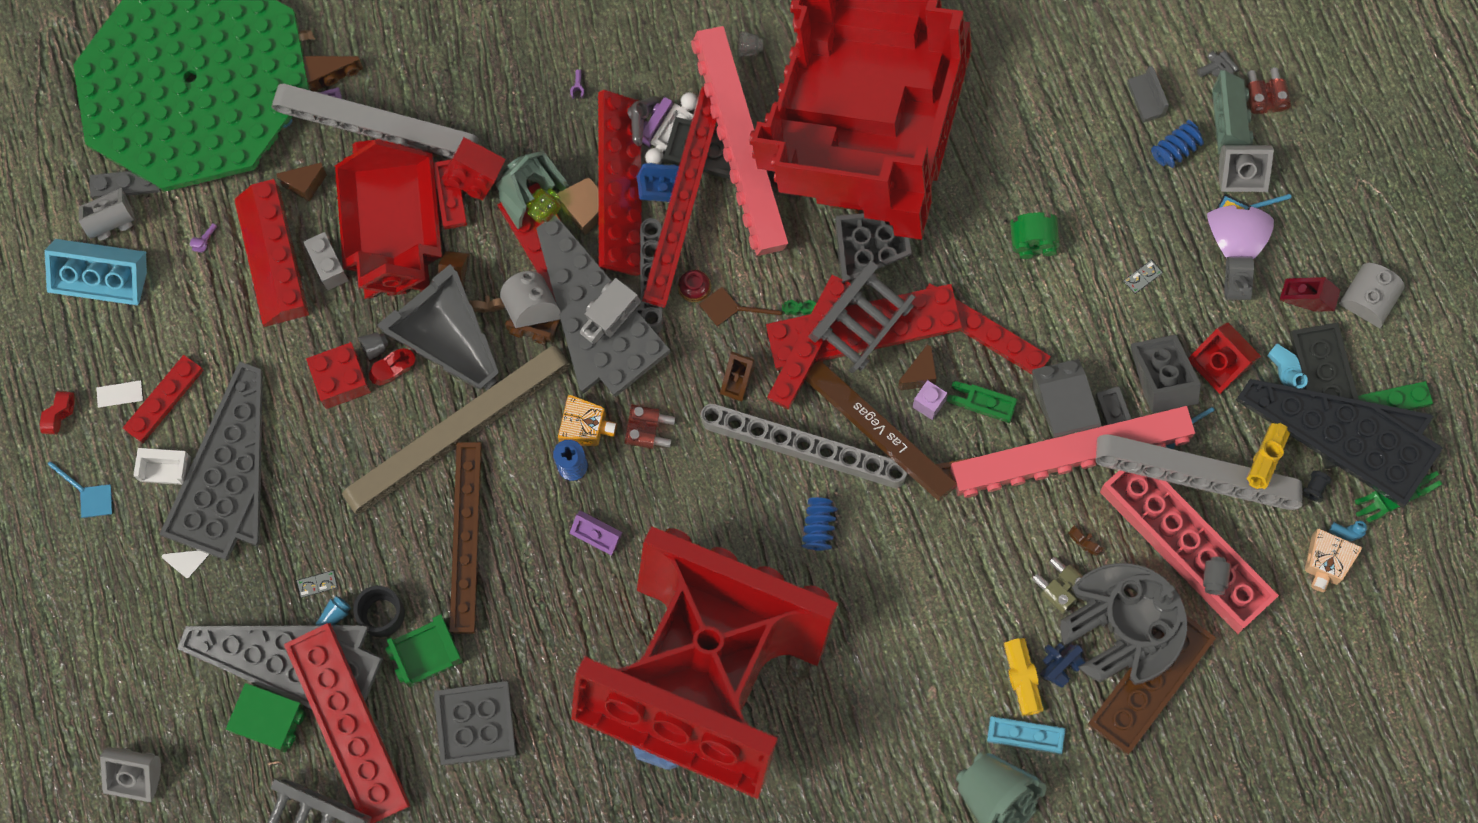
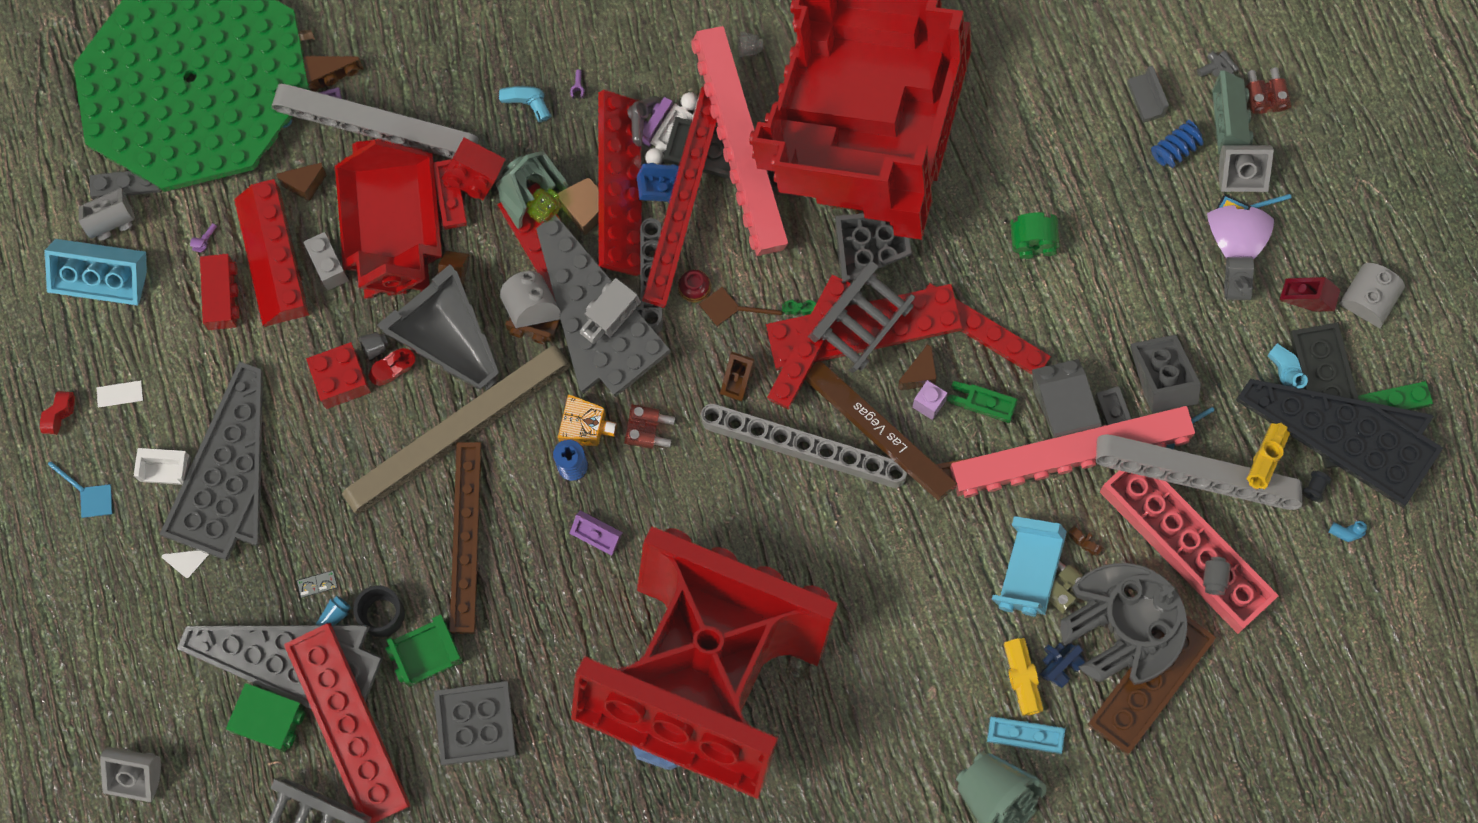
(163, 399): red plate -> none
(219, 292): none -> red brick
(492, 306): medium nougat piece -> none
(527, 95): none -> medium azure arm
(818, 524): blue piece -> none
(1031, 566): none -> medium azure panel
(1143, 276): light grey sticker -> none
(1223, 357): red slope -> none
(1329, 559): light nougat torso -> none
(1386, 505): green piece -> none

